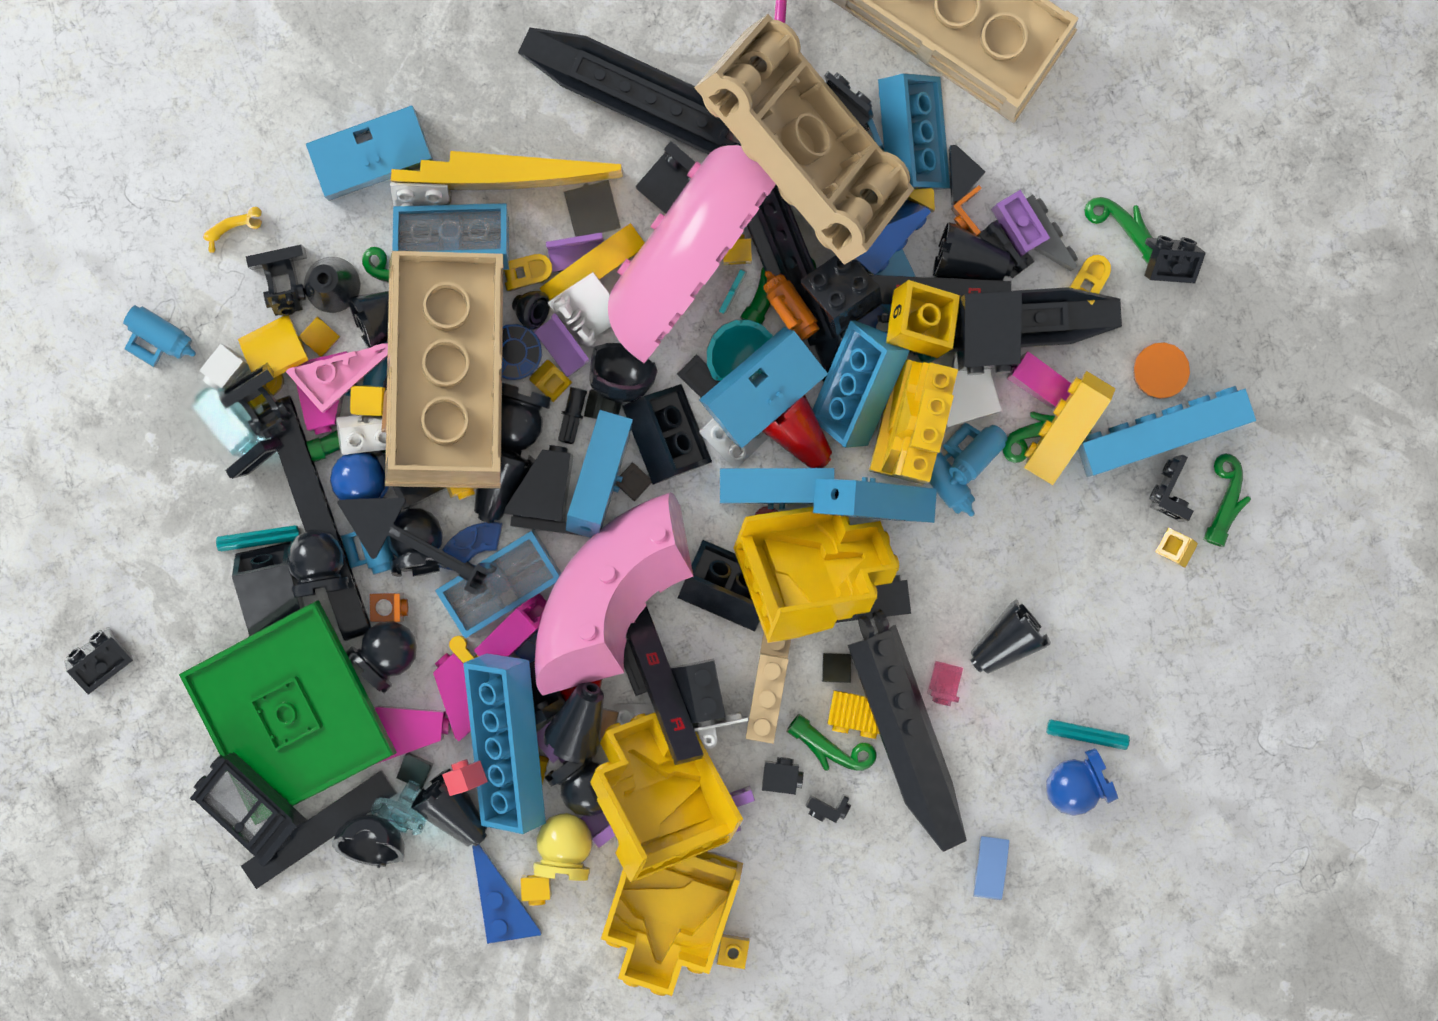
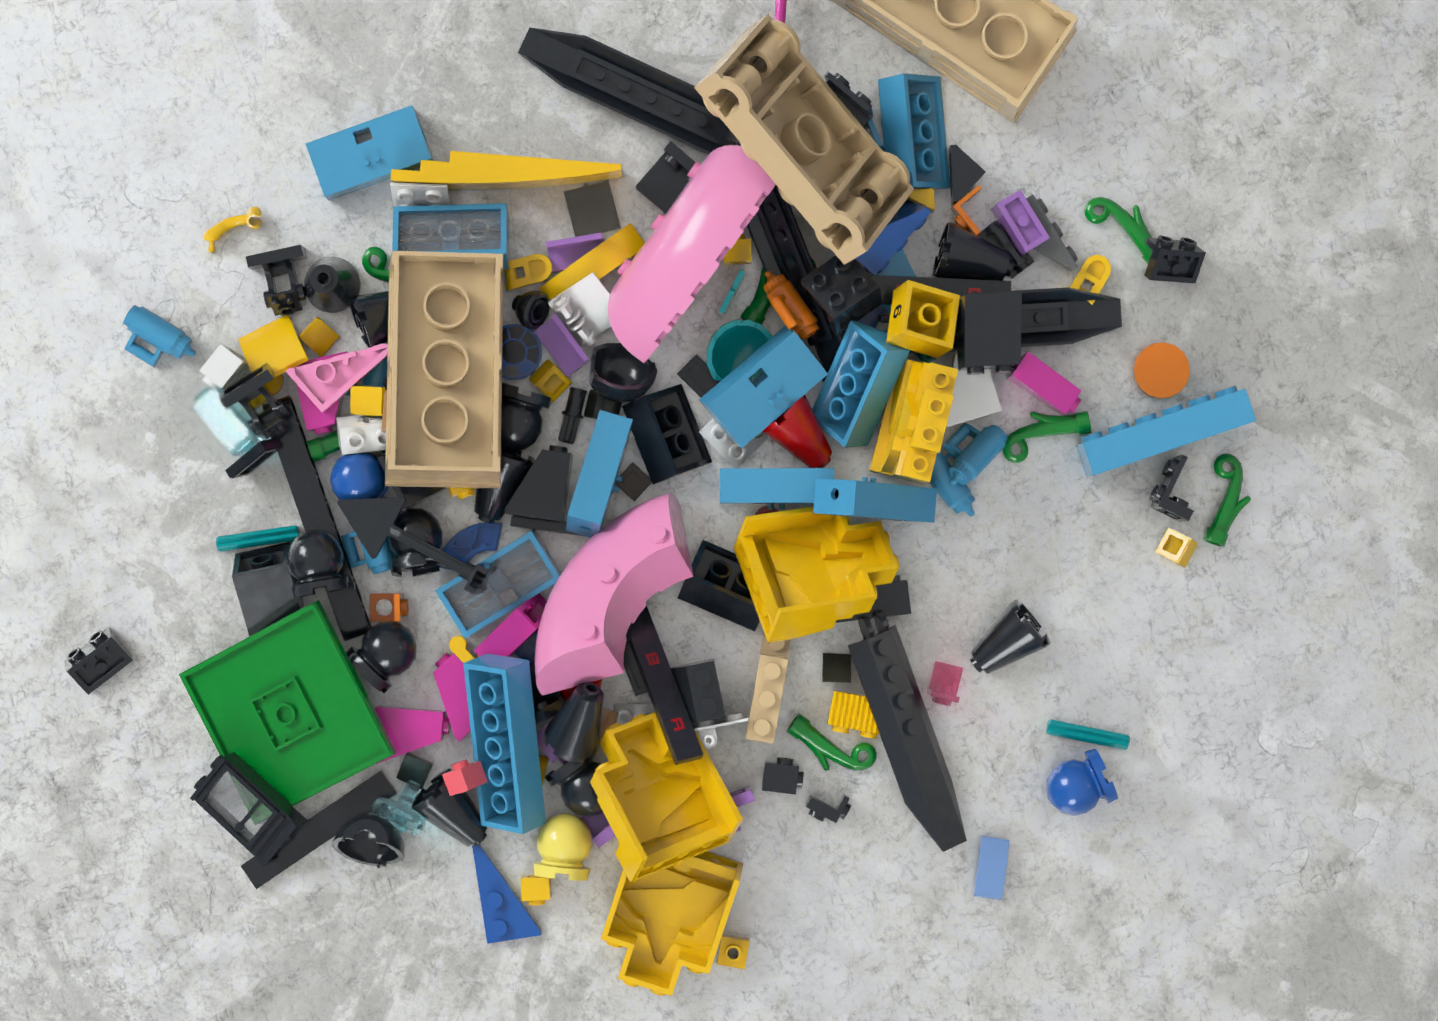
(1069, 427): yellow brick -> none

